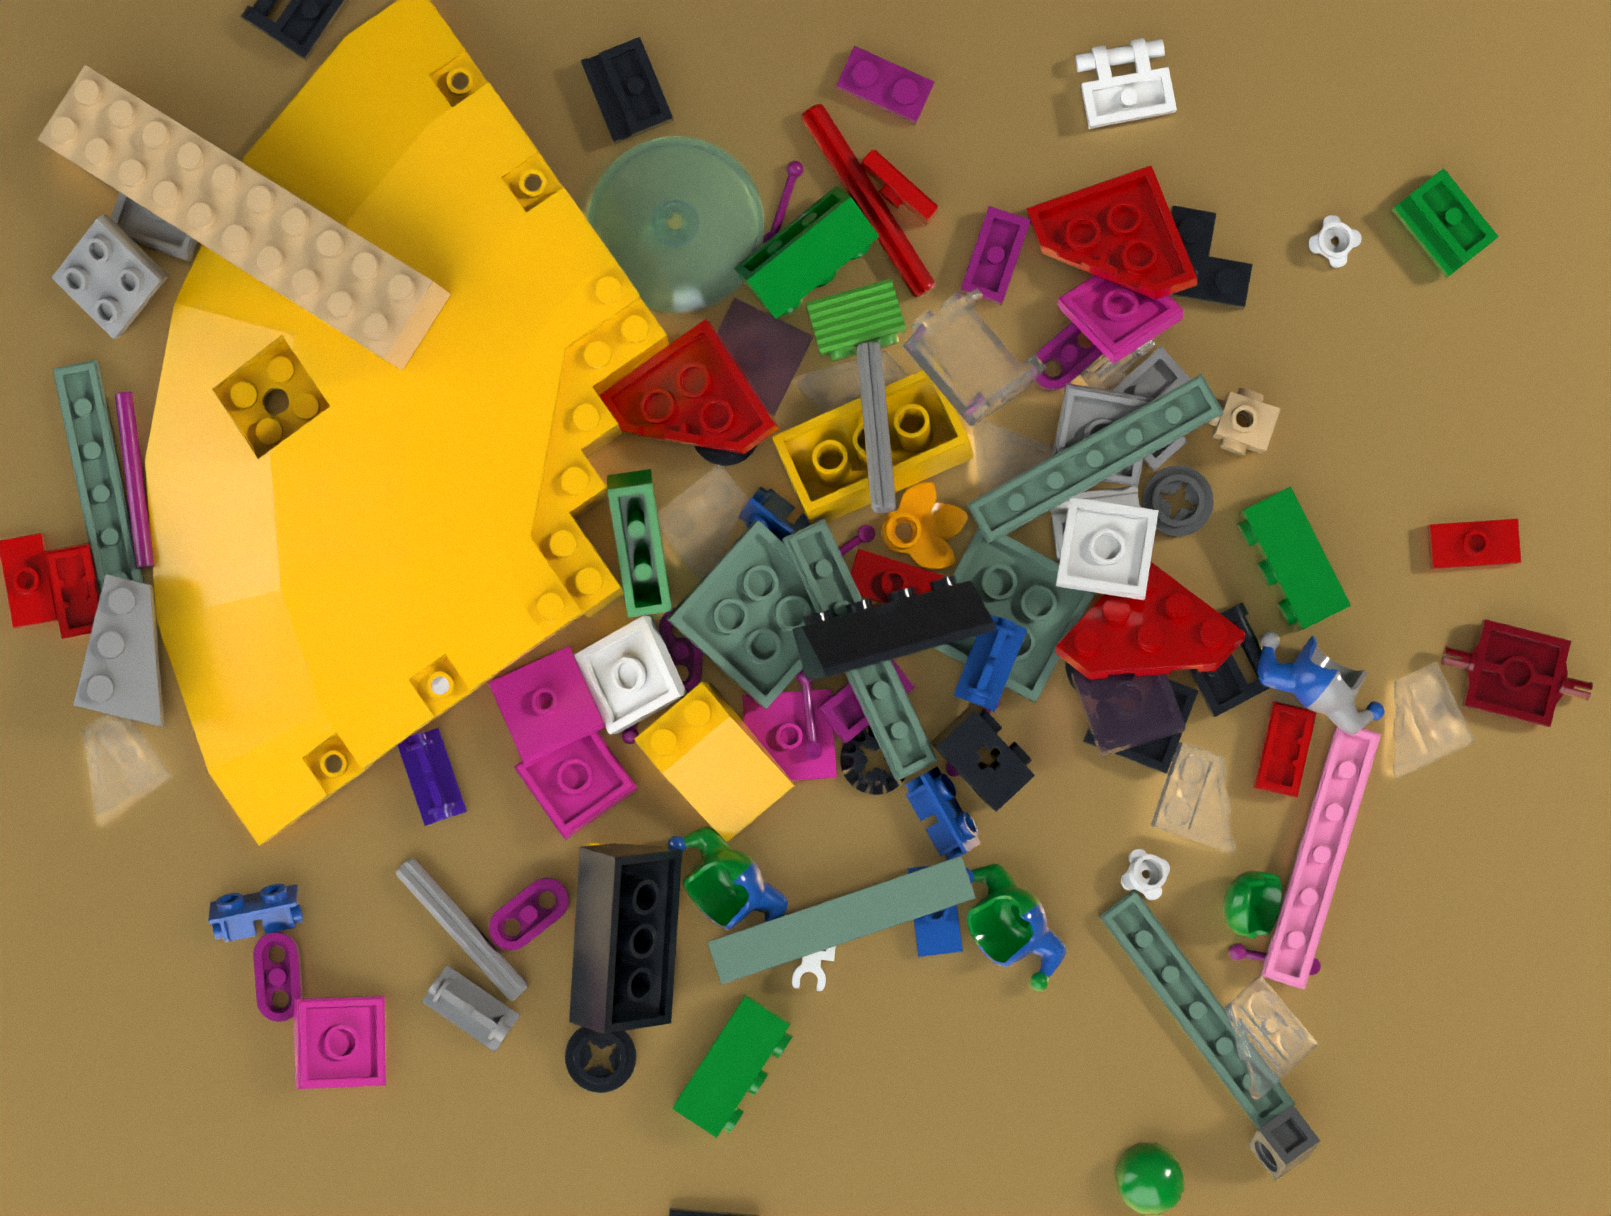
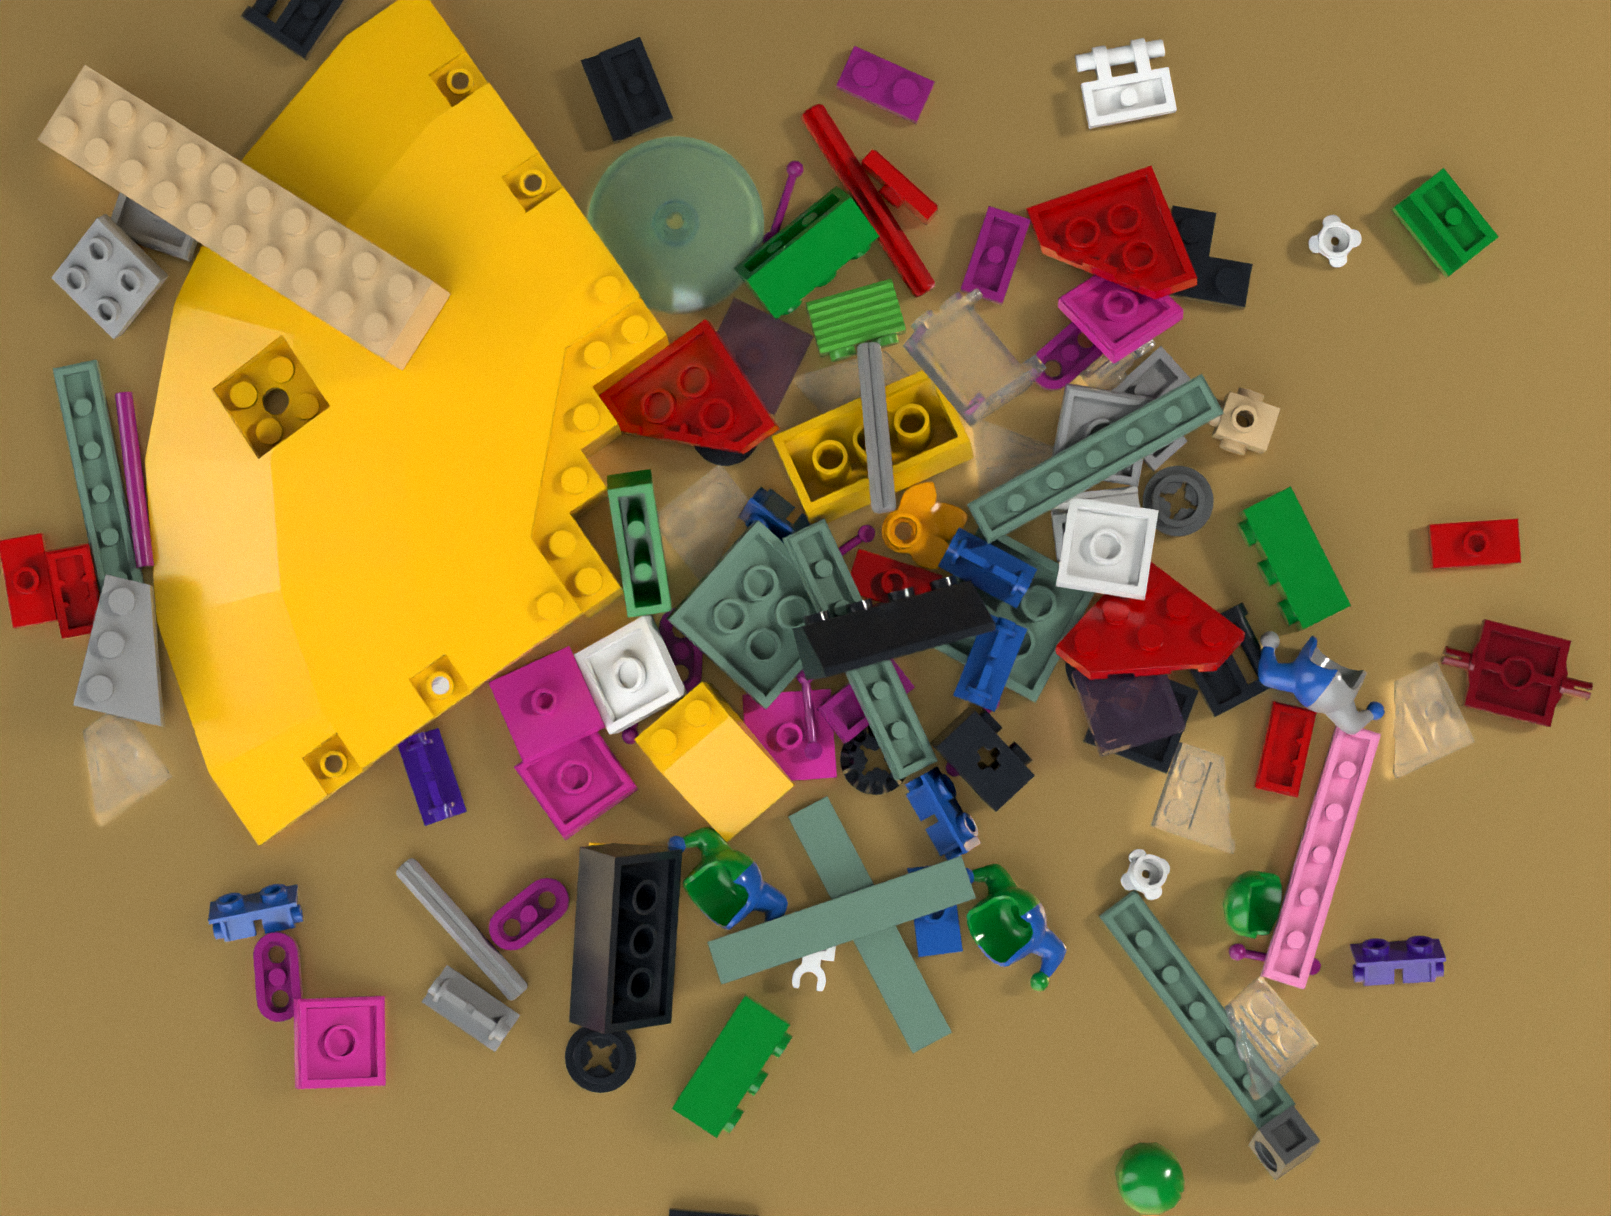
(883, 950): none -> sand green tile
(987, 567): none -> blue hinge
(1418, 957): none -> dark purple hinge

